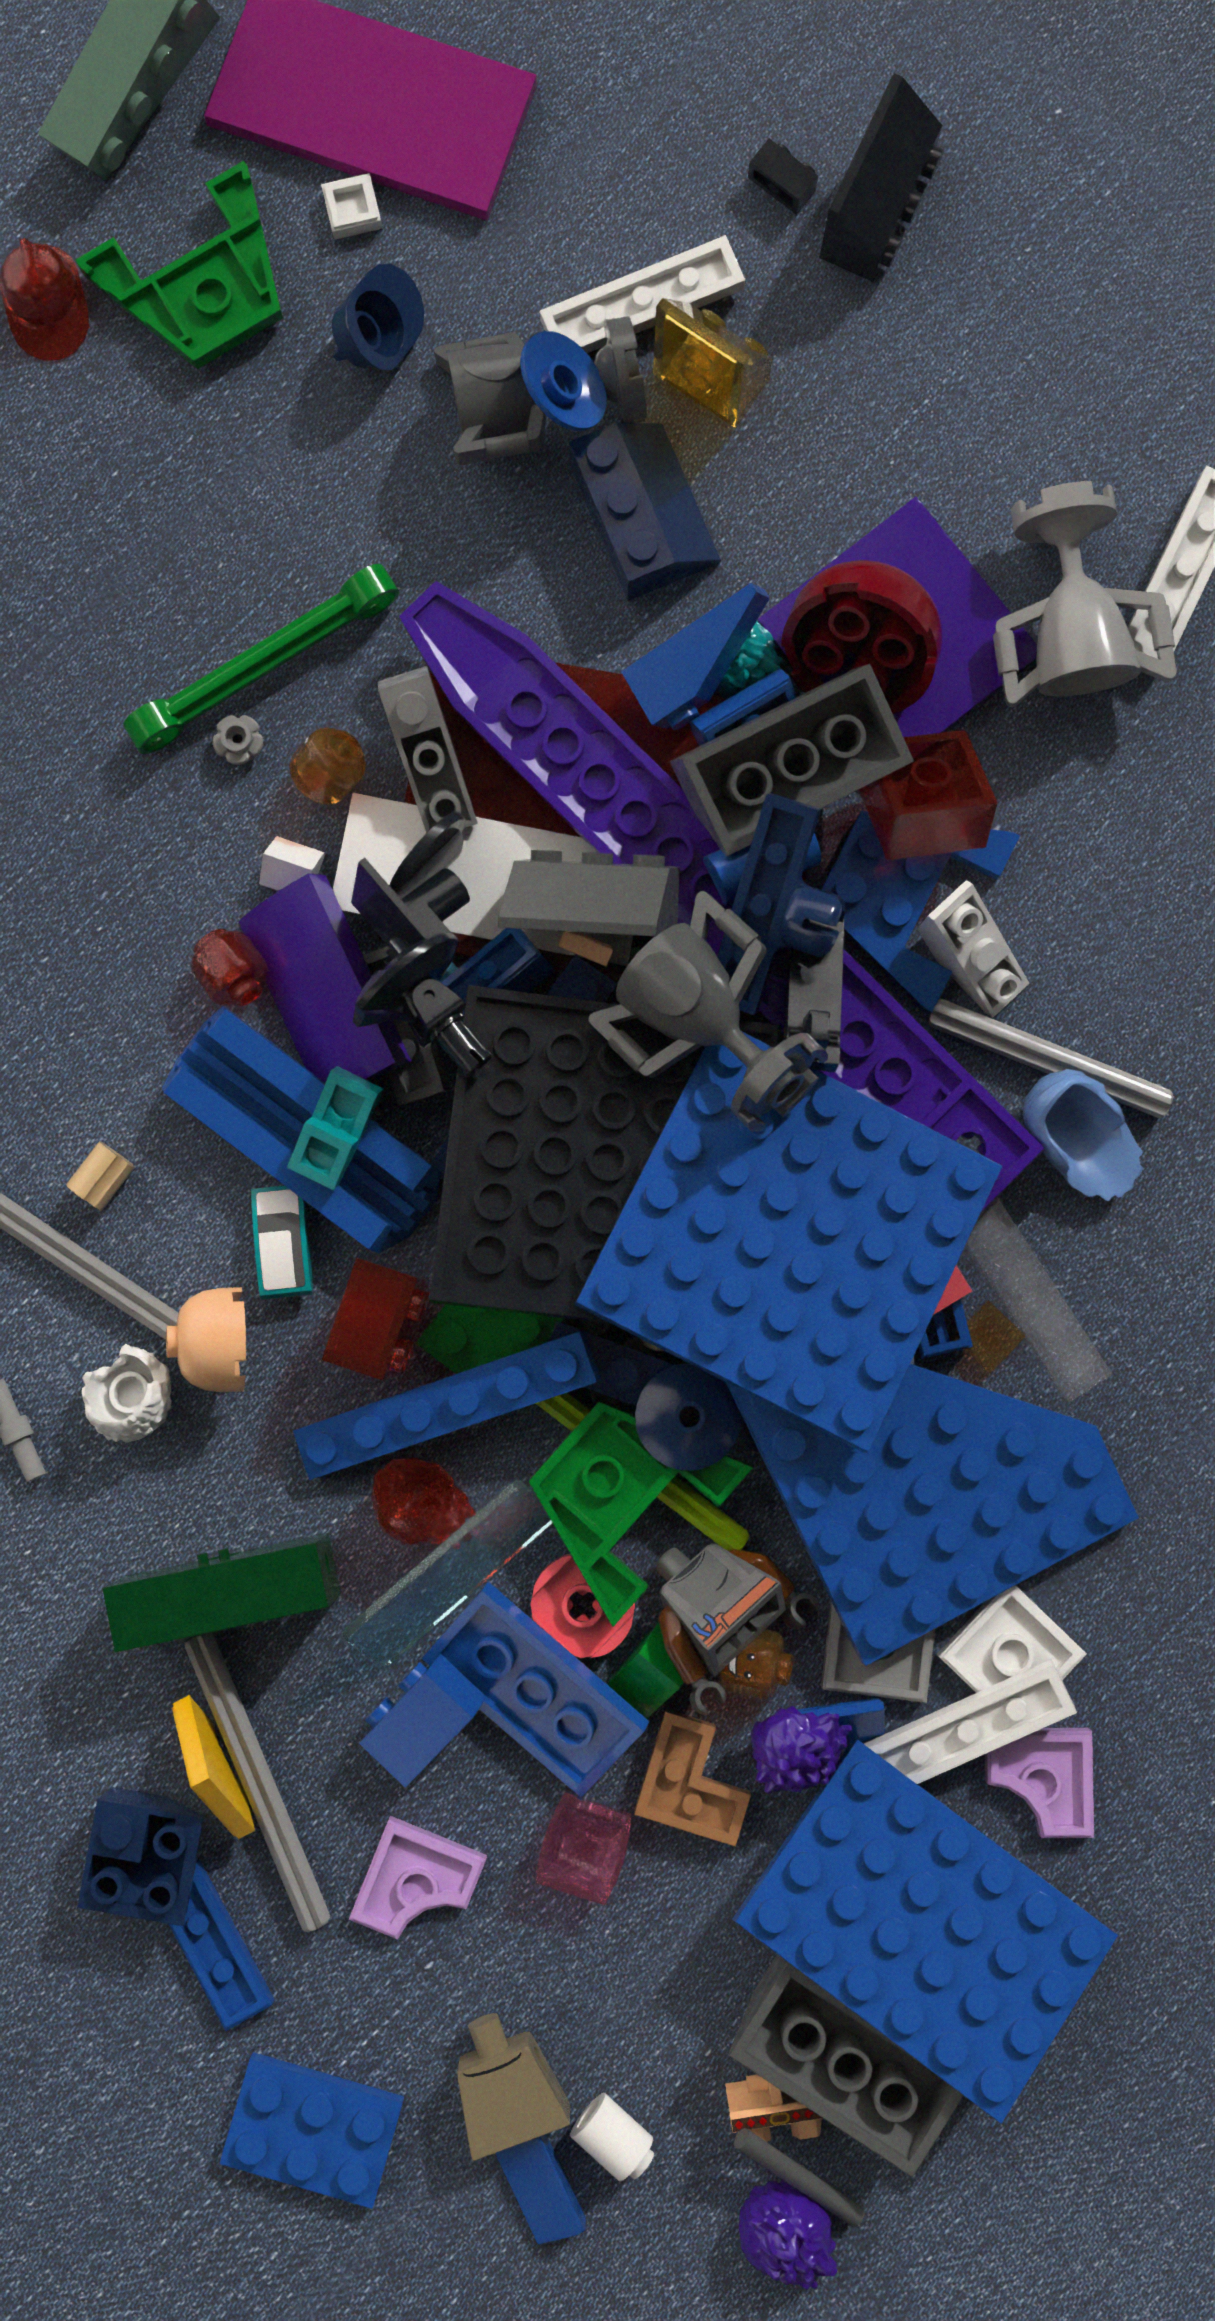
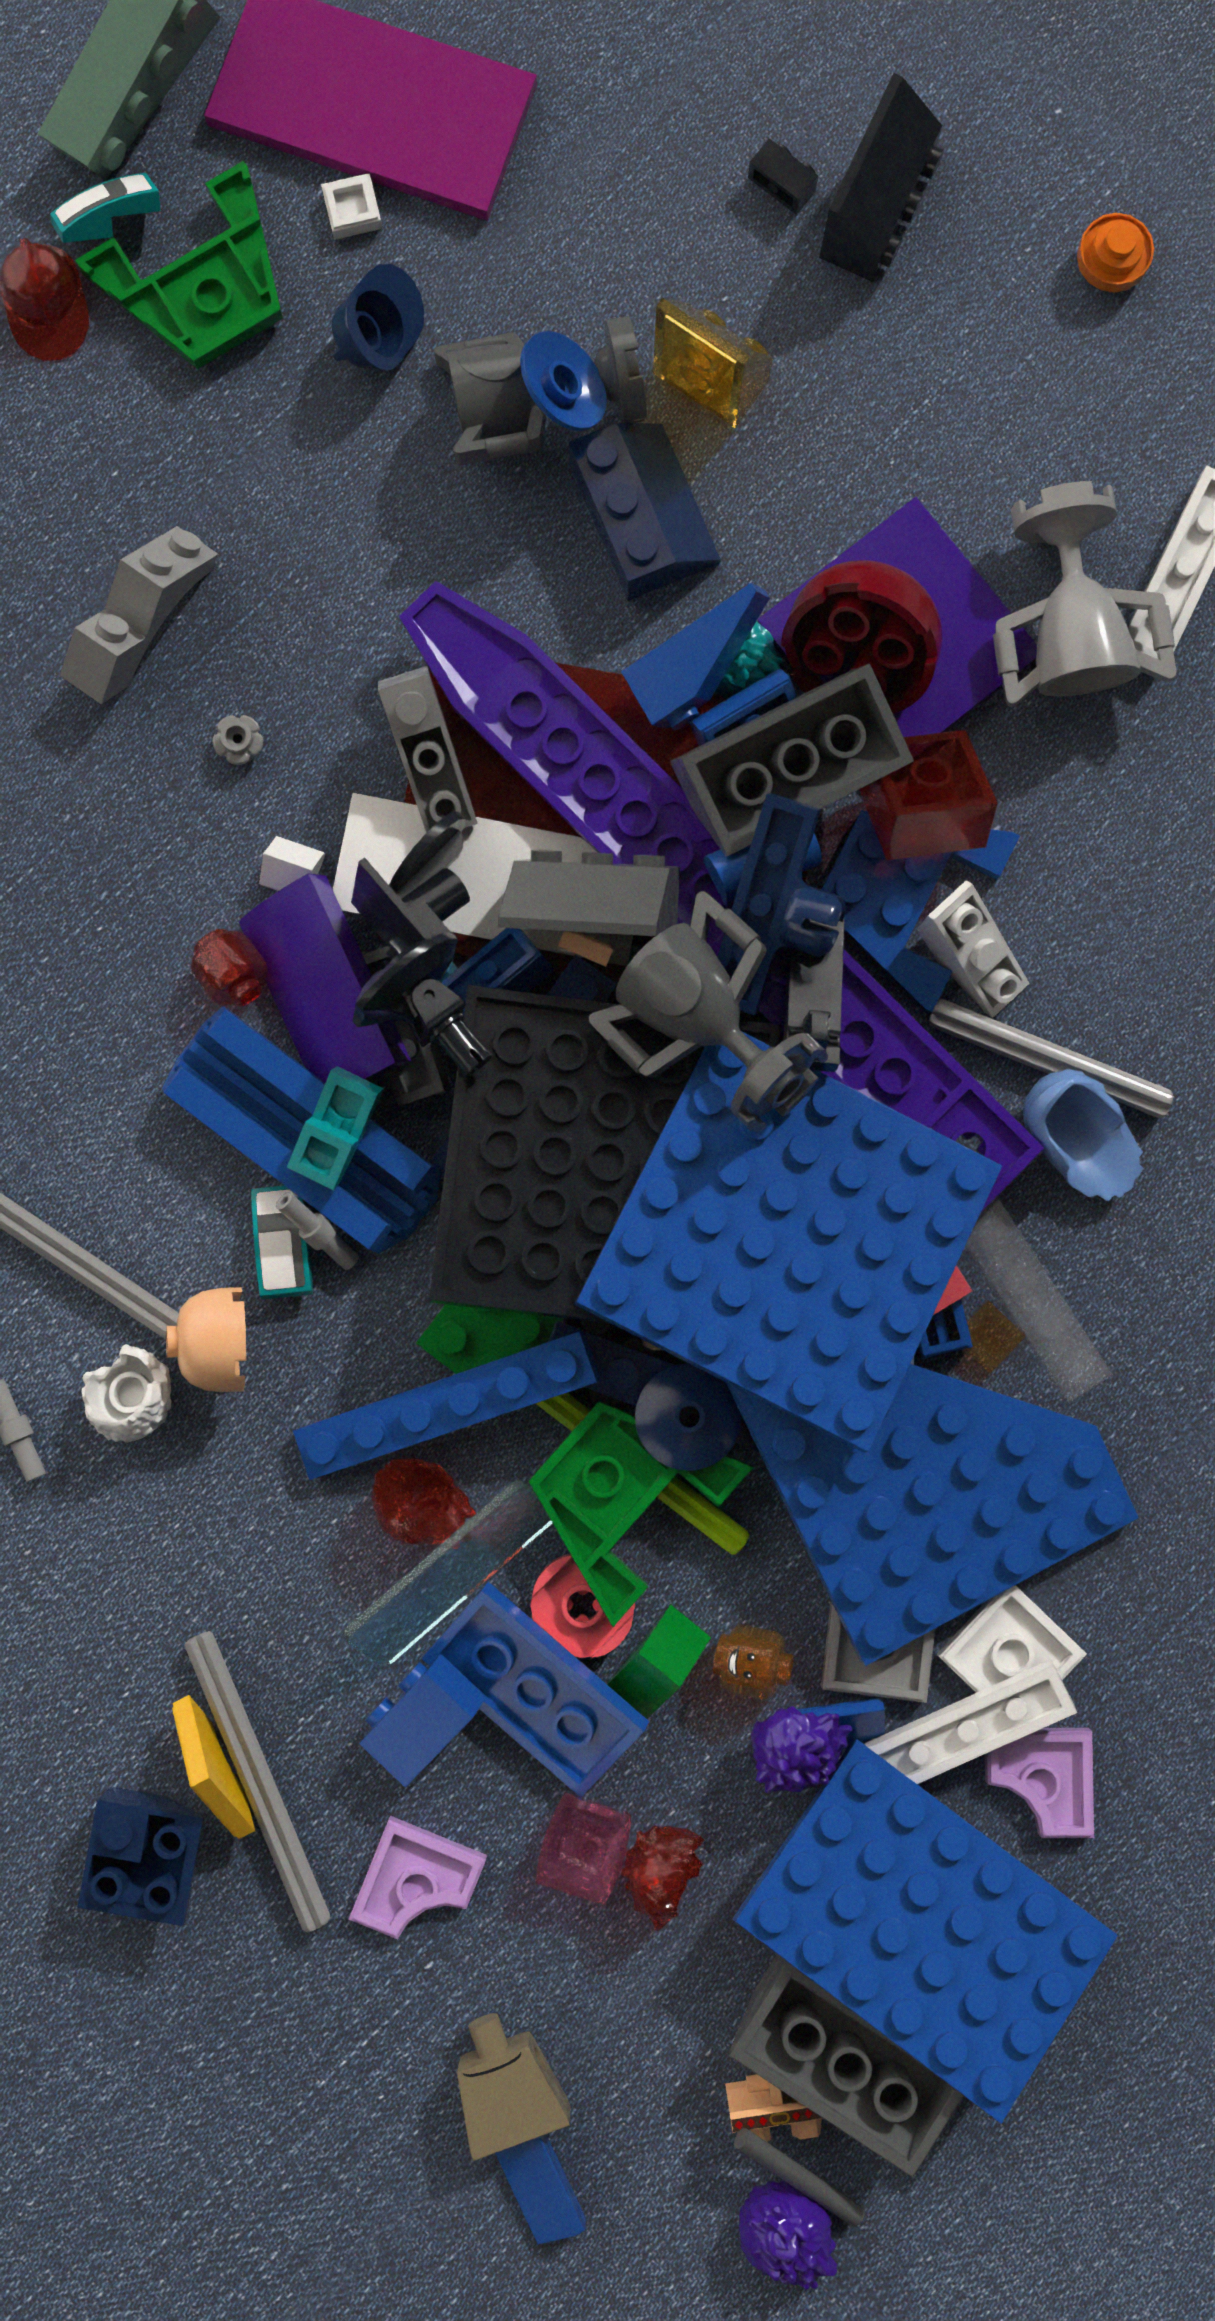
(90, 211): none -> teal slope
(100, 1175): tan piece -> none
(143, 593): none -> light grey arch
(163, 720): green piece -> none
(220, 1955): blue tile -> none
(221, 1592): dark green brick -> none
(312, 2130): blue plate -> none
(317, 1231): none -> light grey bar
(327, 765): clear orange head -> none
(376, 1320): clear red brick -> none
(613, 2138): white brick -> none
(660, 1870): none -> clear red hair
(677, 1791): medium nougat plate -> none
(689, 277): white plate -> none
(719, 1608): torso -> none
(1115, 252): none -> orange plate

